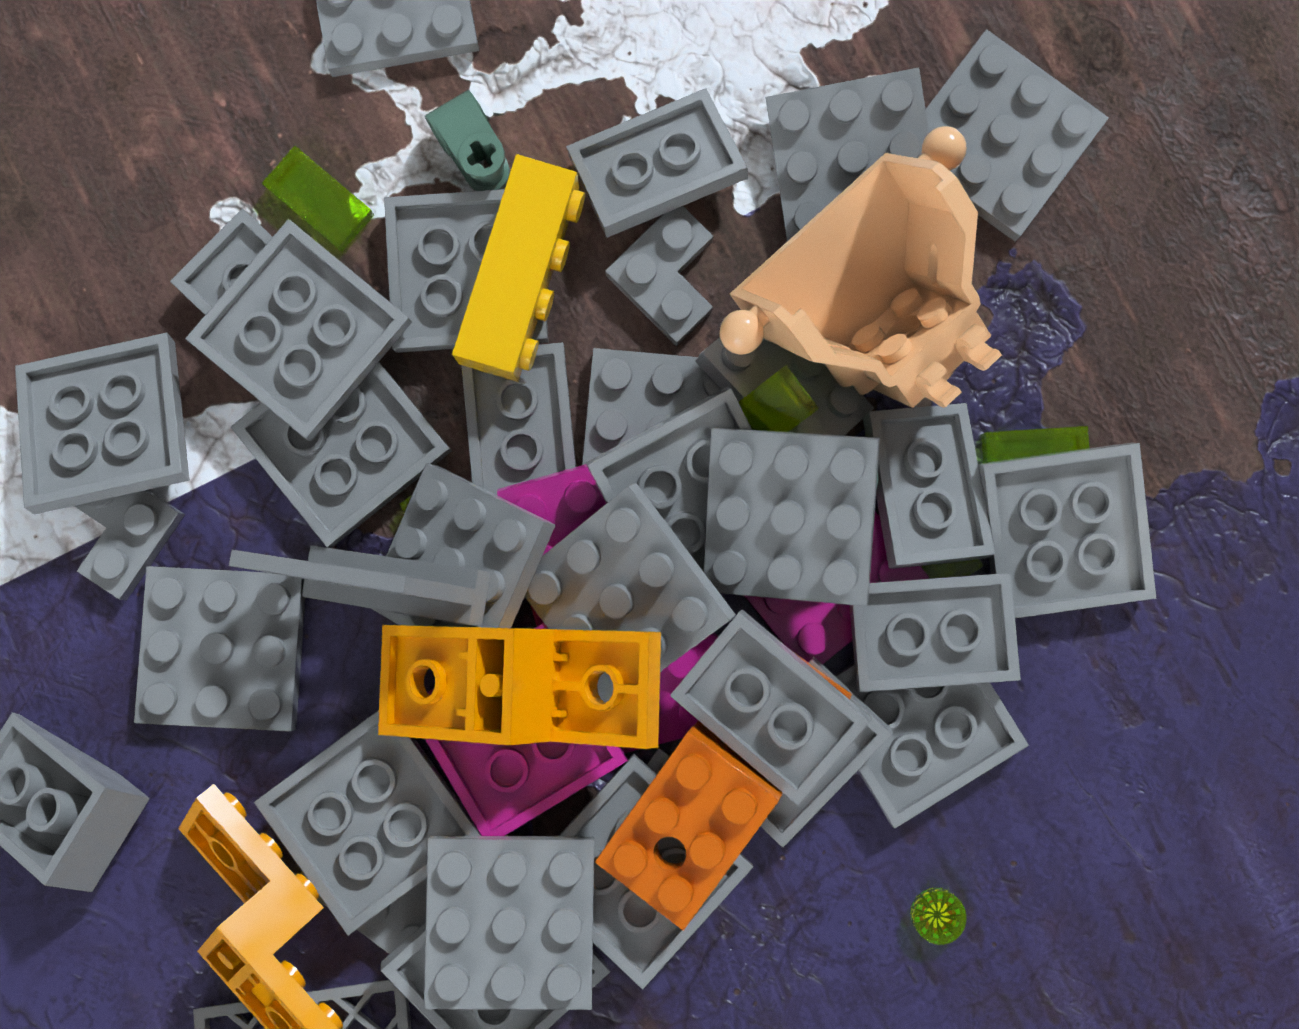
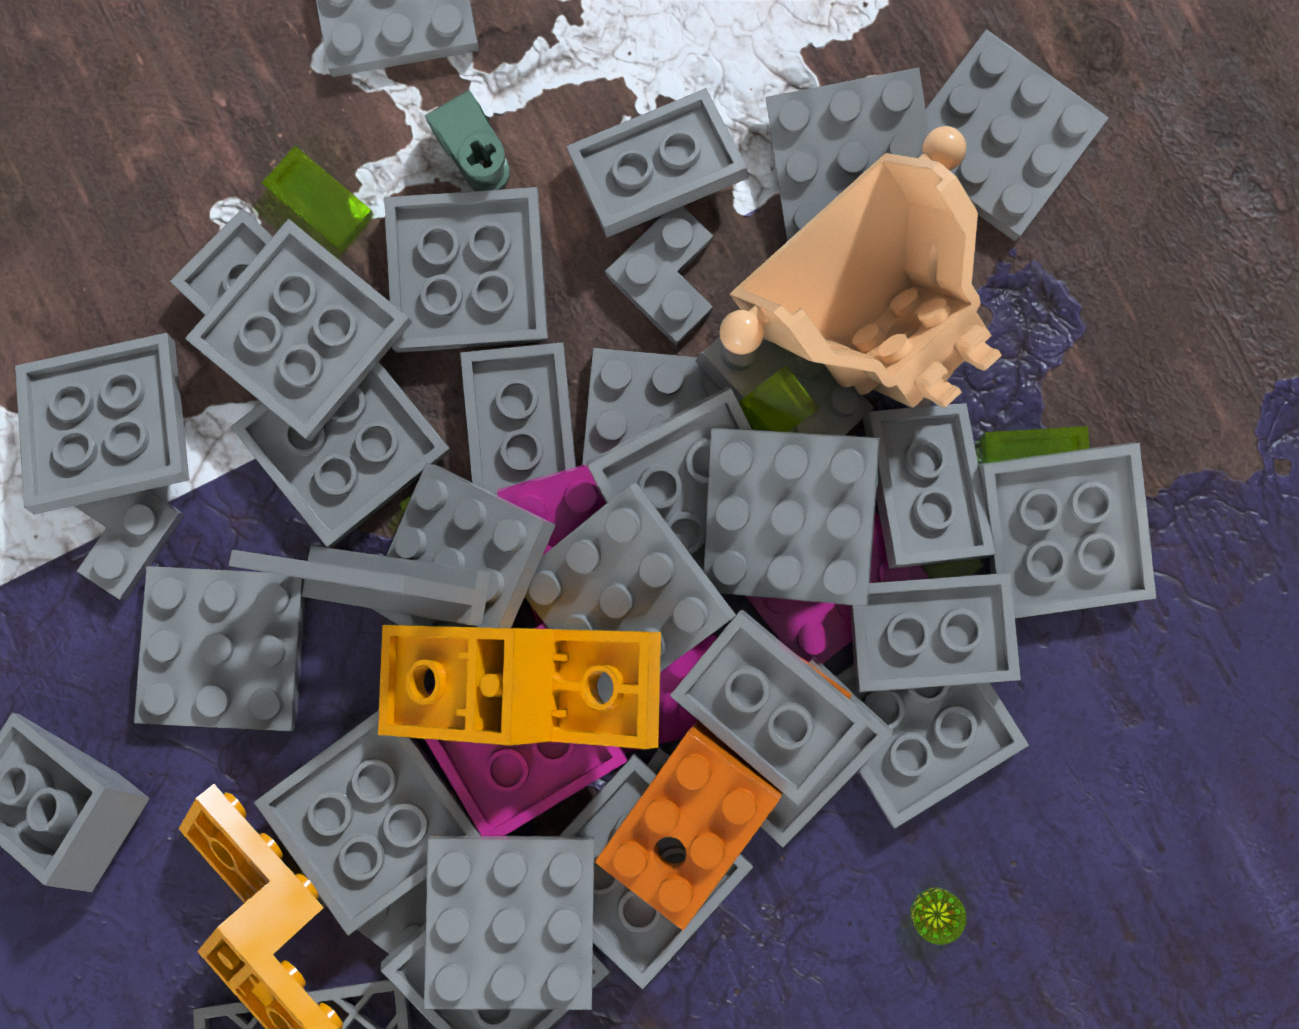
(518, 268): yellow brick -> none

